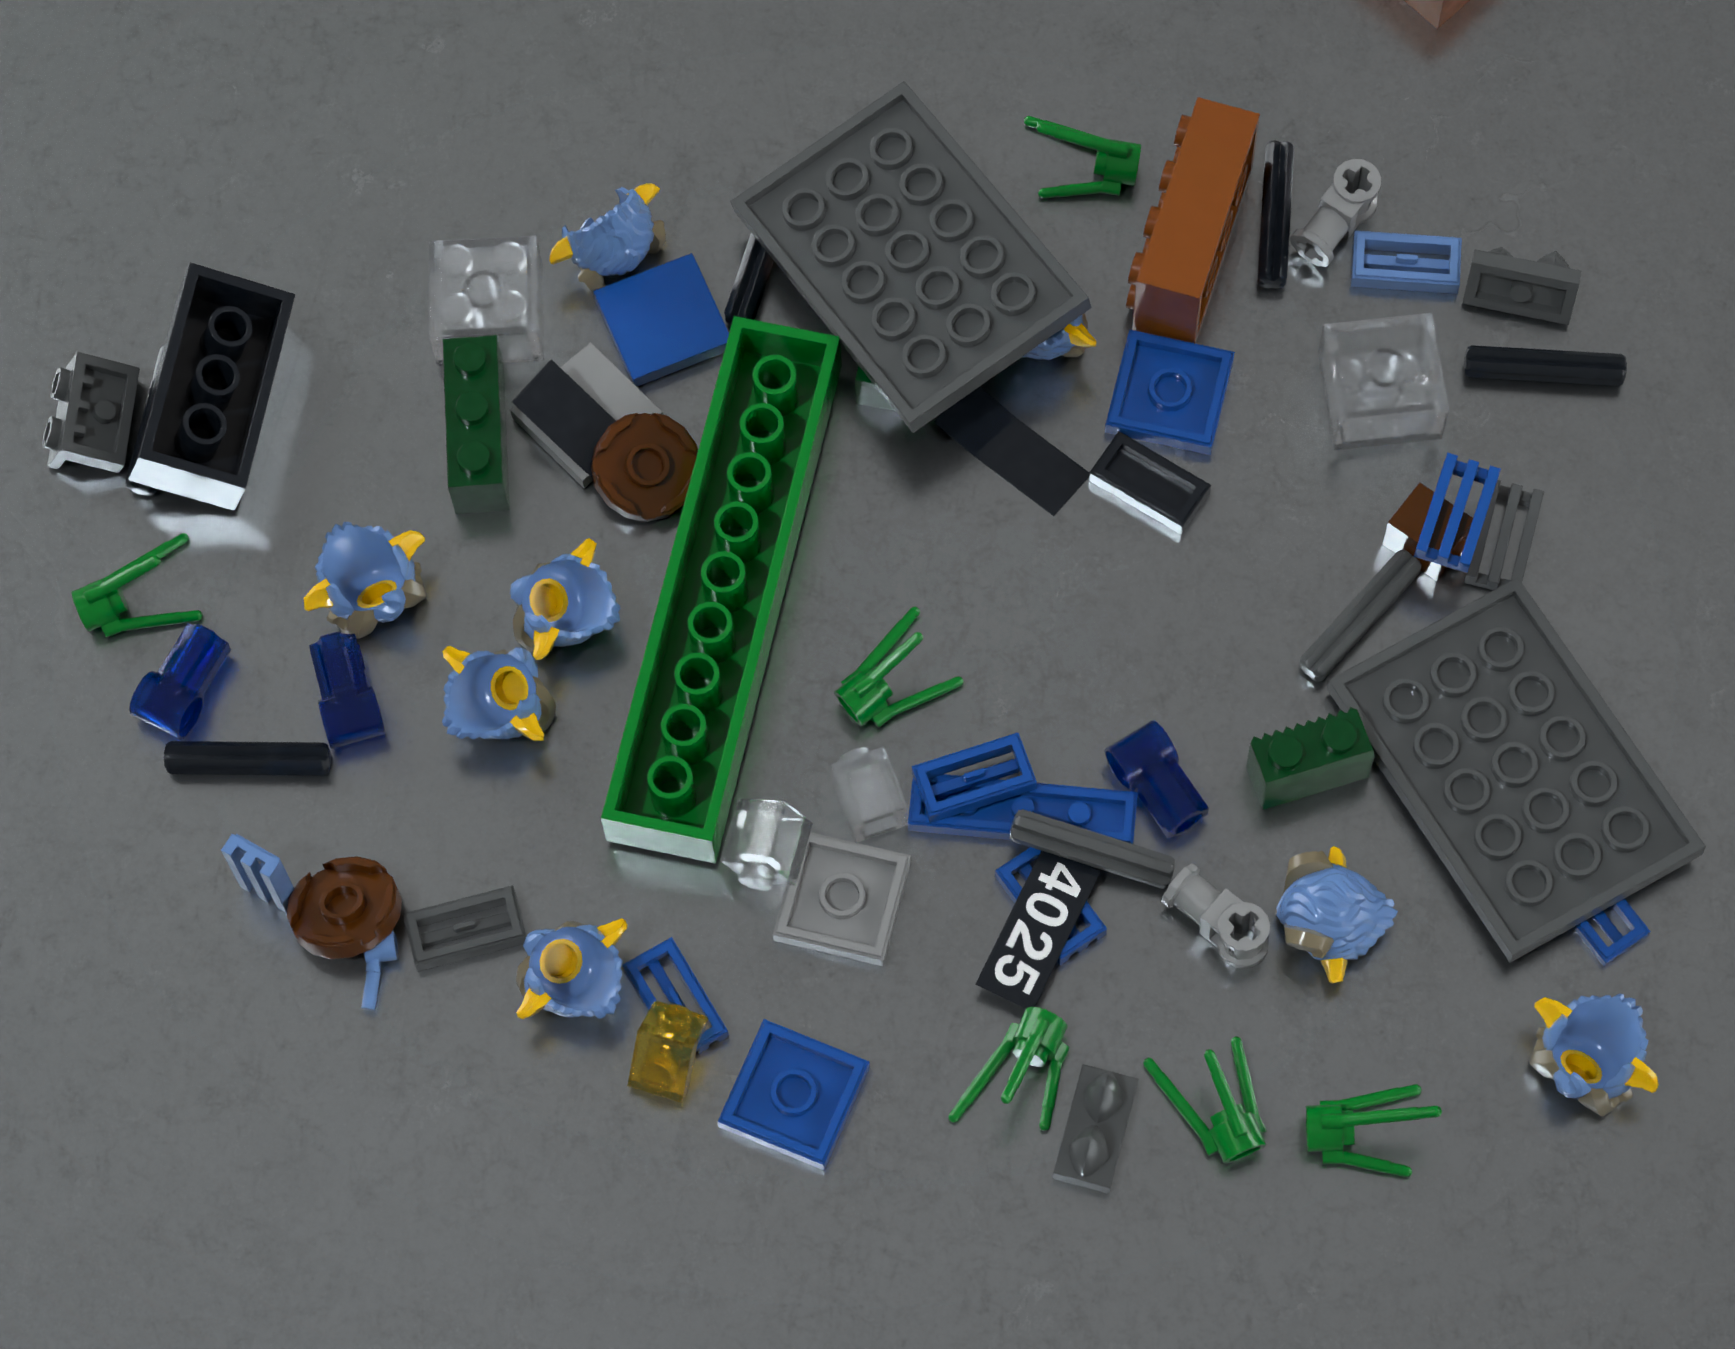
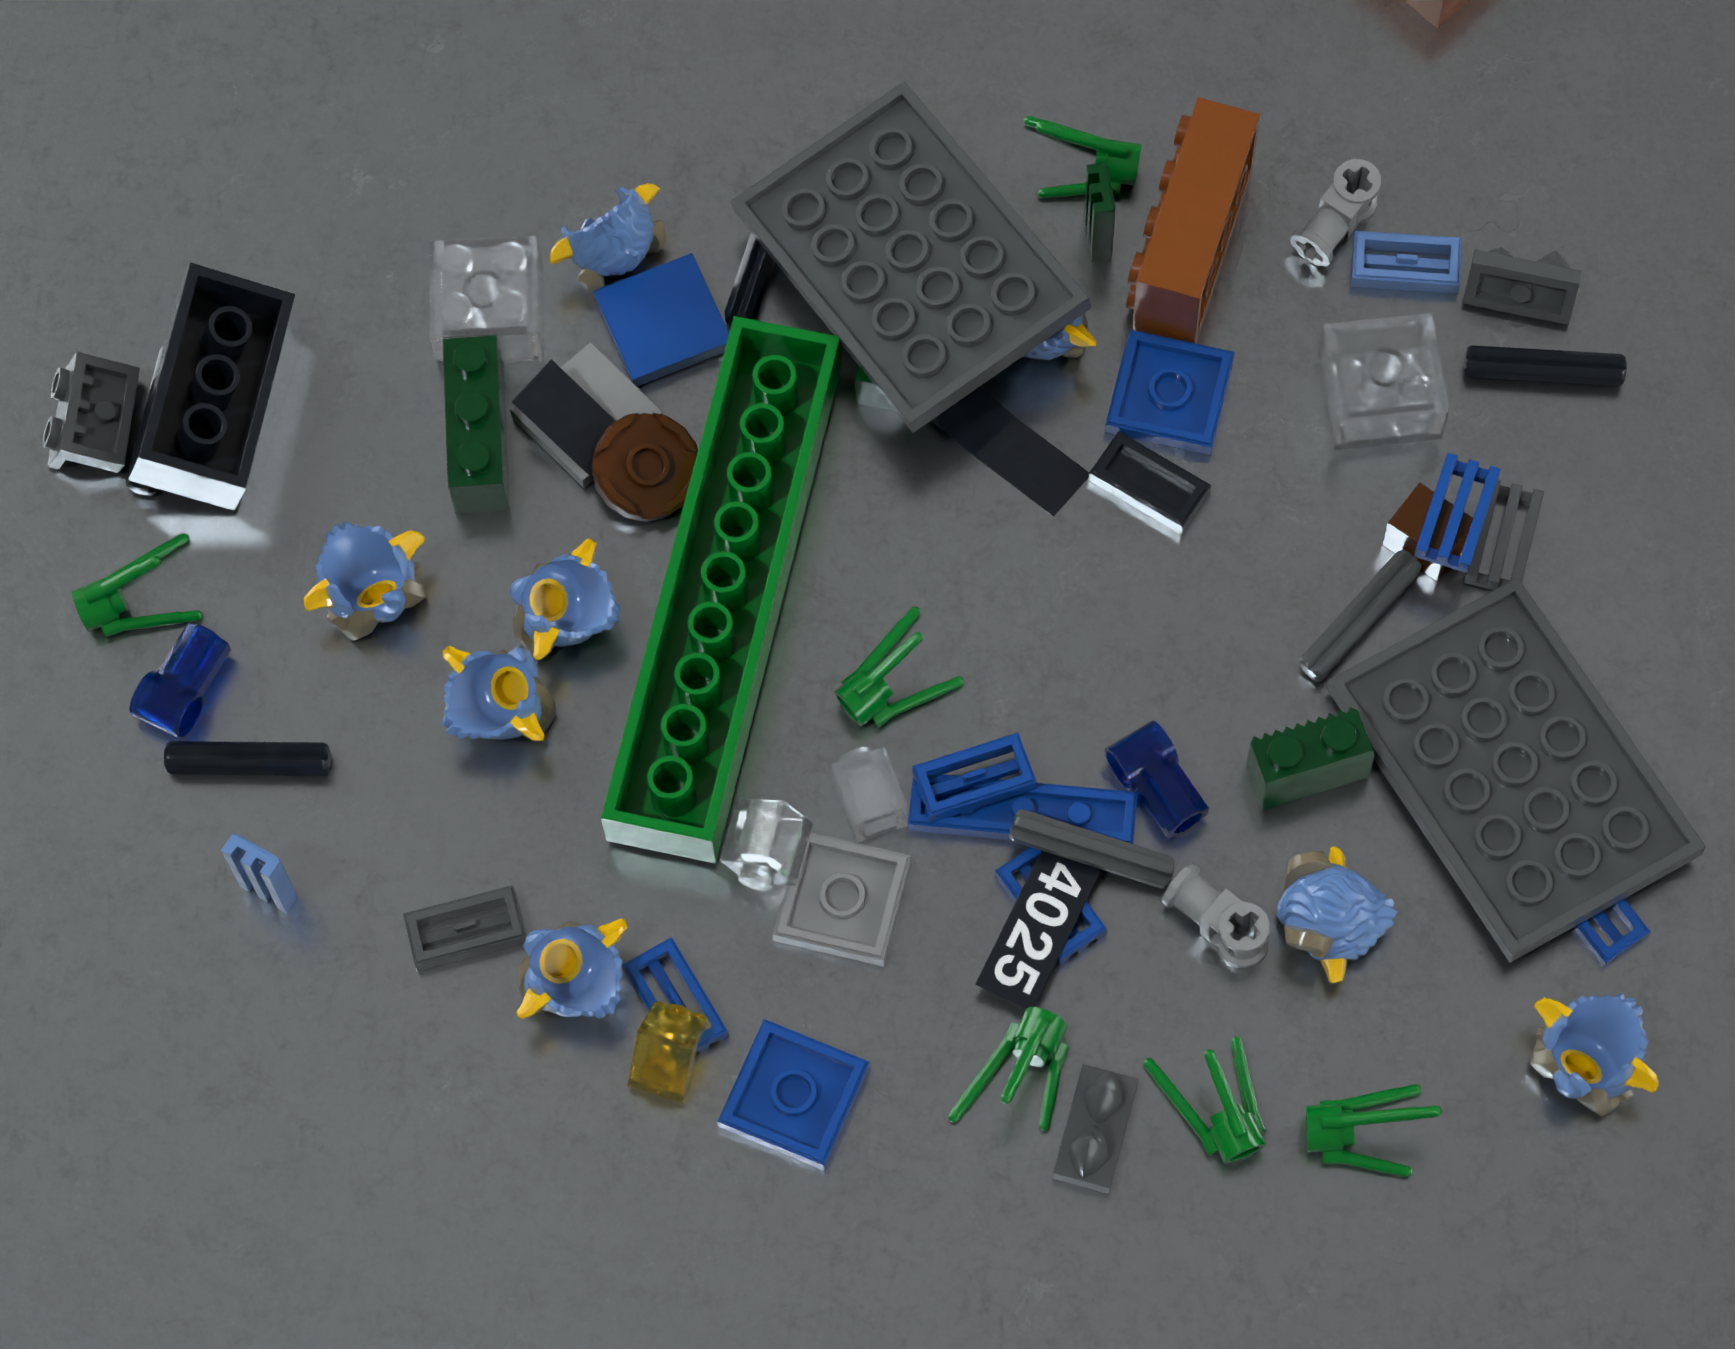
(344, 908): reddish brown tile -> none
(347, 702): clear blue piece -> none
(384, 951): medium blue hand -> none
(1099, 212): none -> dark green tile
(1276, 214): black axle -> none

